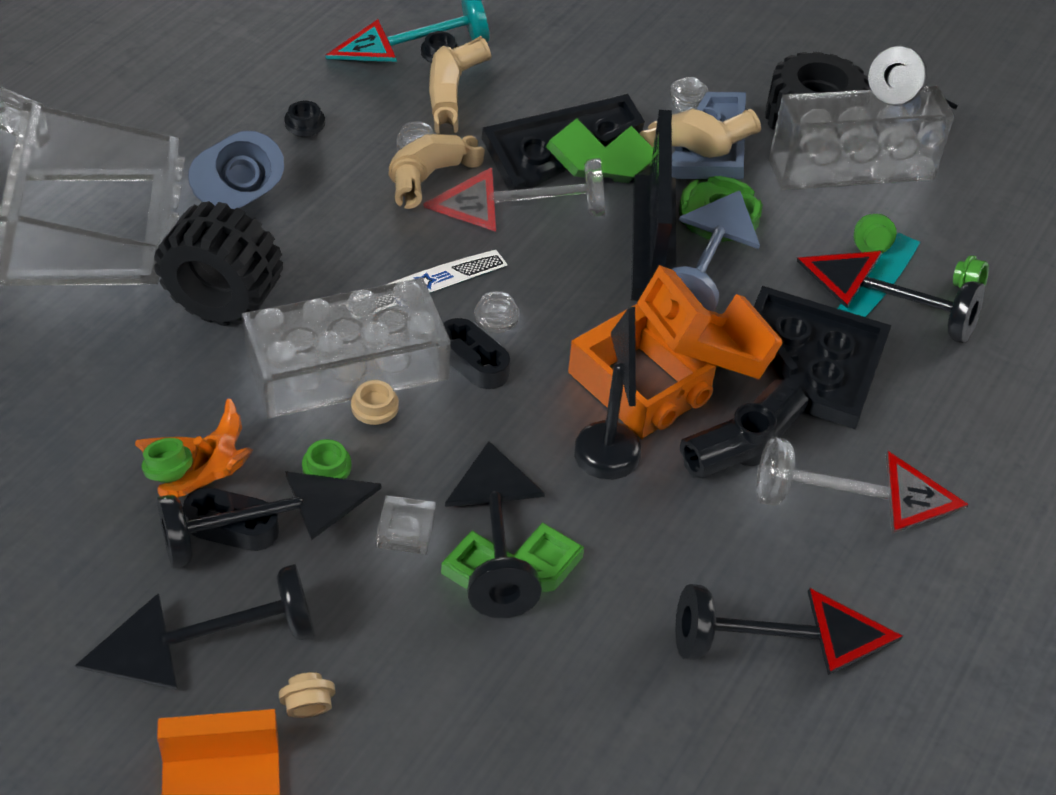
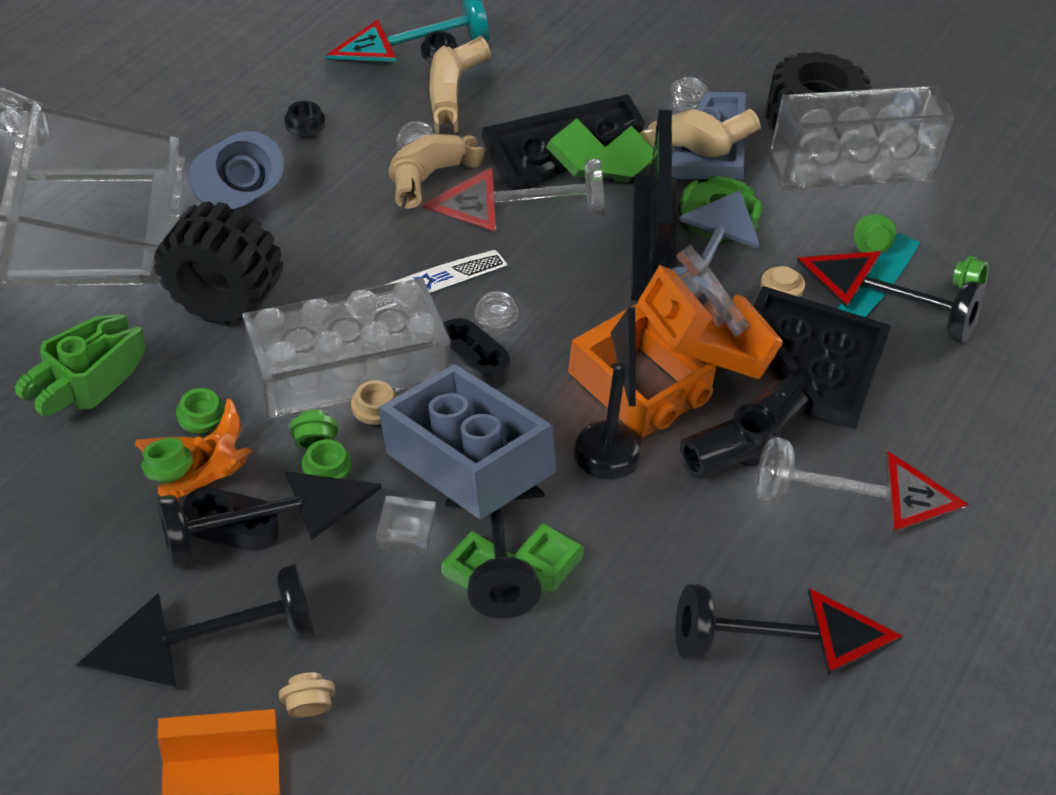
(83, 364): none -> bright green hinge
(200, 411): none -> bright green plate
(312, 427): none -> bright green plate
(468, 440): none -> sand blue brick
(702, 281): none -> clear plate
(784, 280): none -> tan plate
(898, 76): piece -> none

